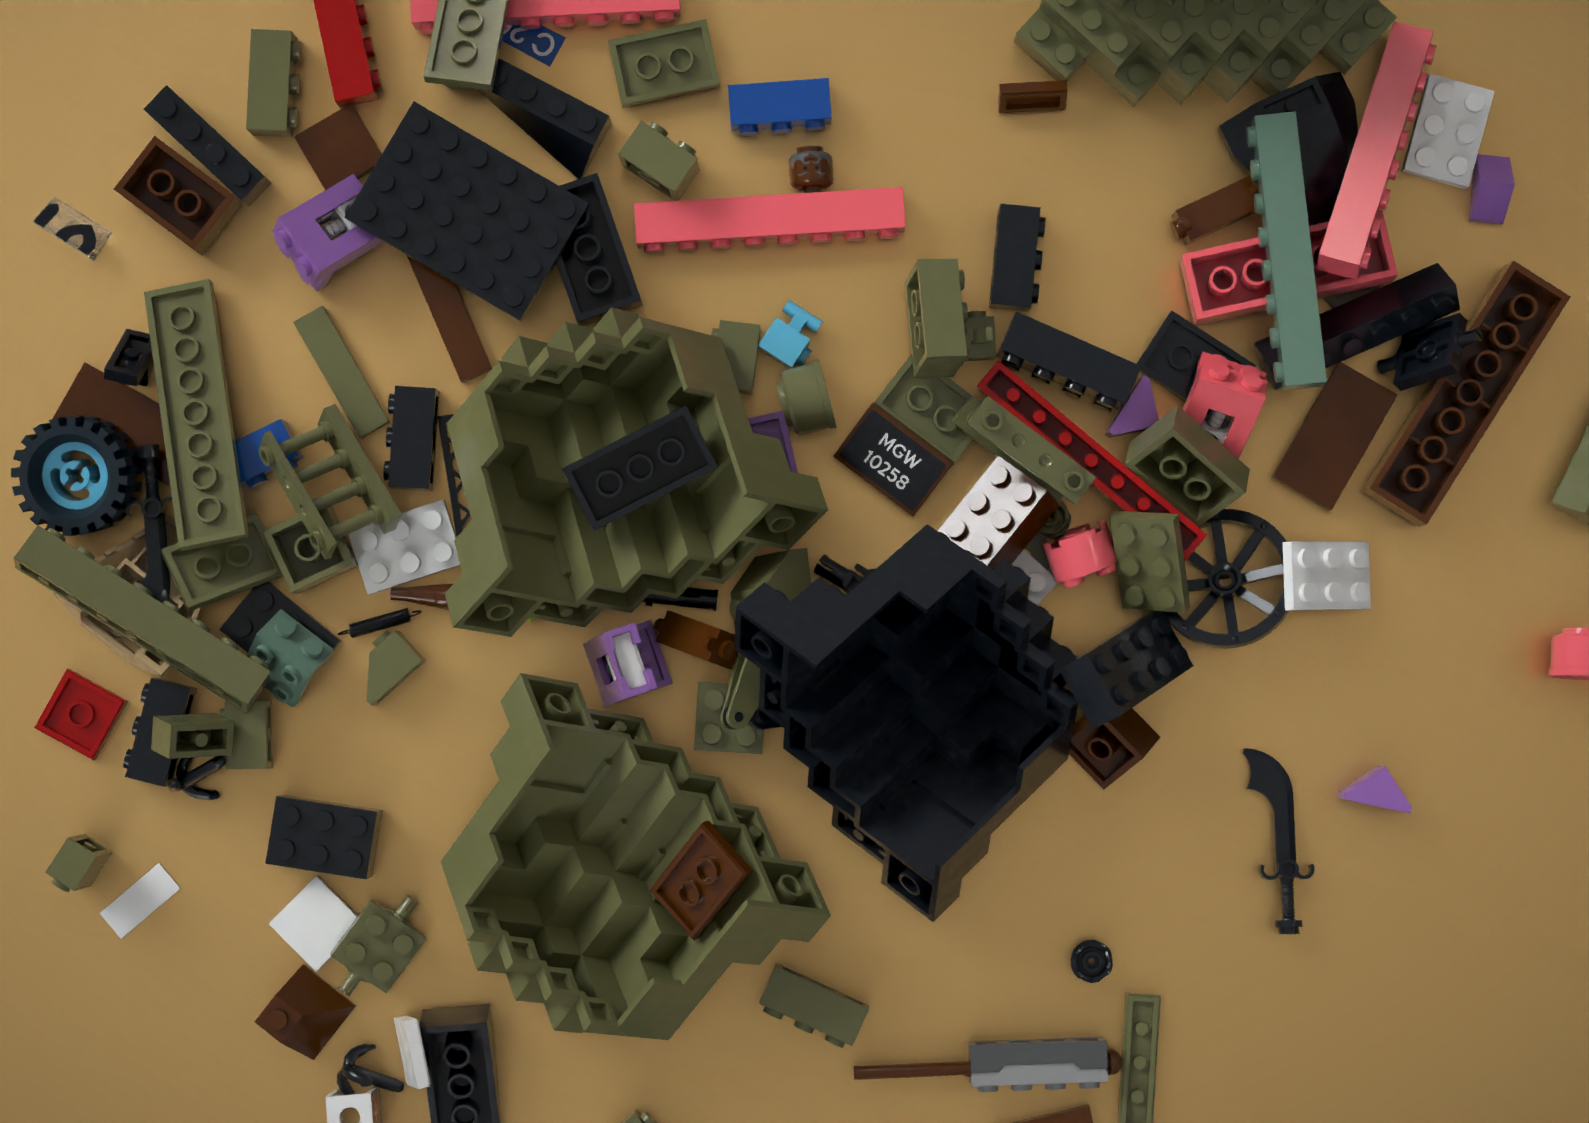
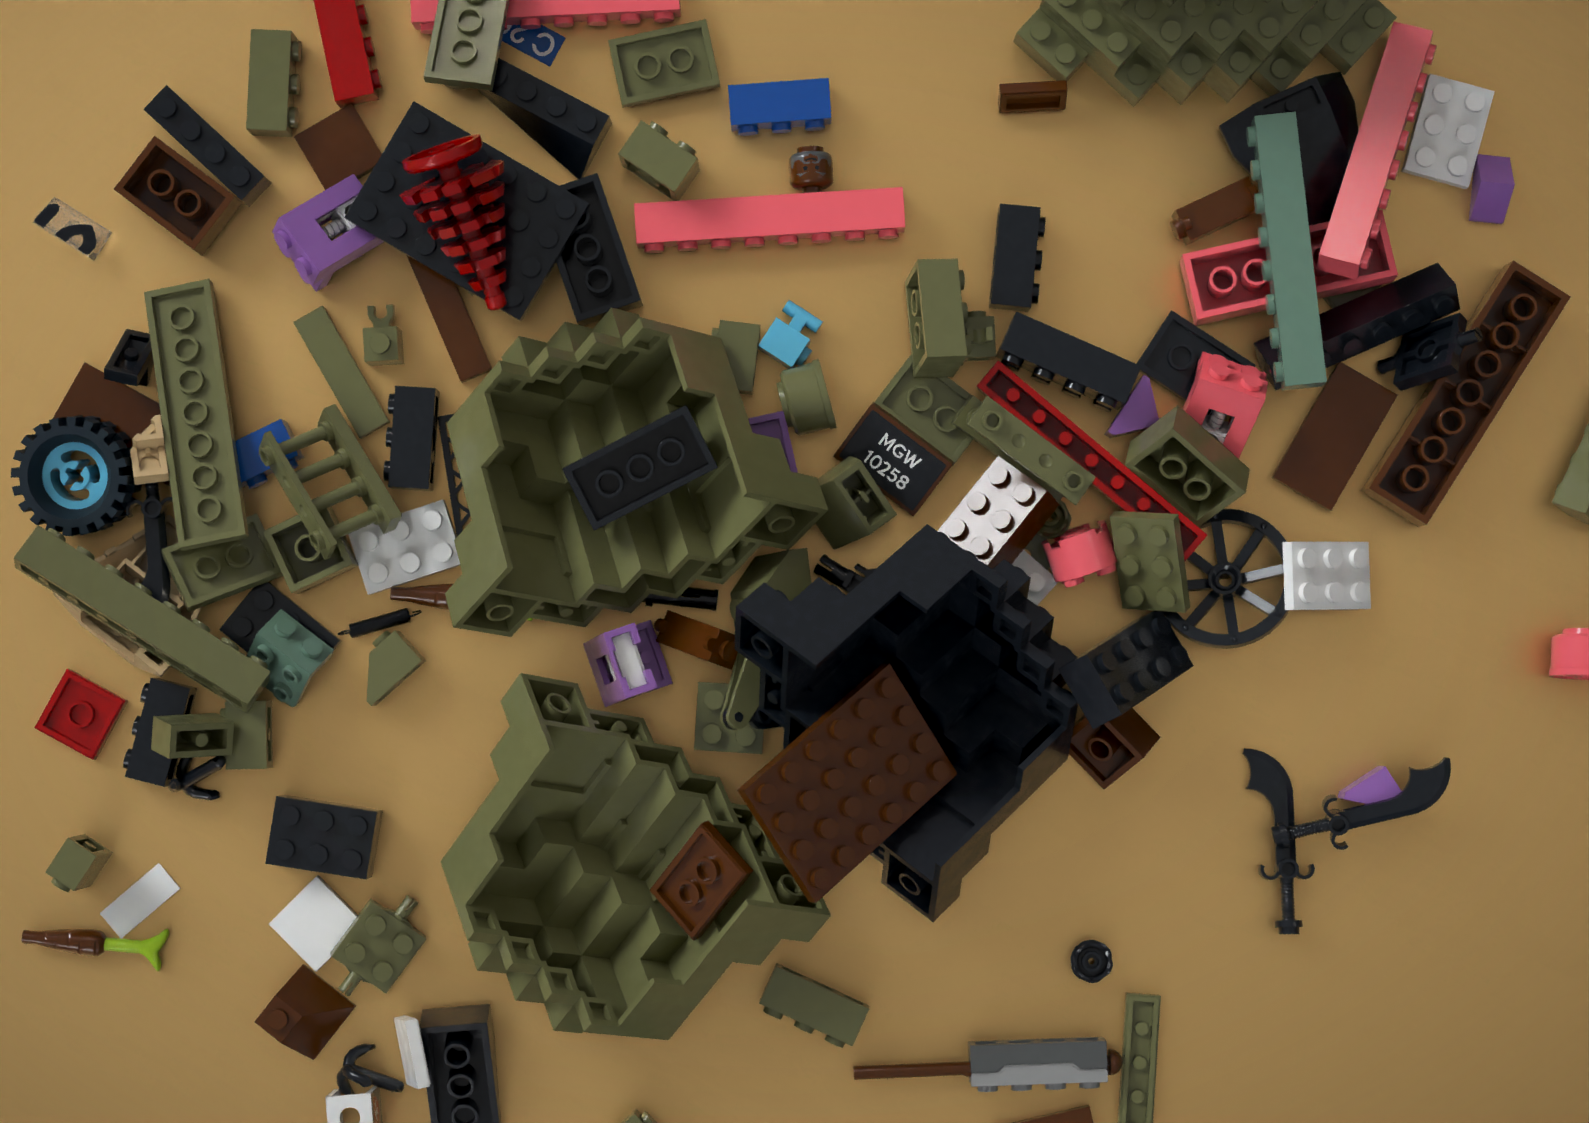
(94, 943): none -> reddish brown piece
(149, 454): none -> tan slope
(382, 342): none -> olive brick
(461, 204): none -> red plant
(847, 782): none -> reddish brown plate
(853, 503): none -> olive slope
(1421, 792): none -> black sword

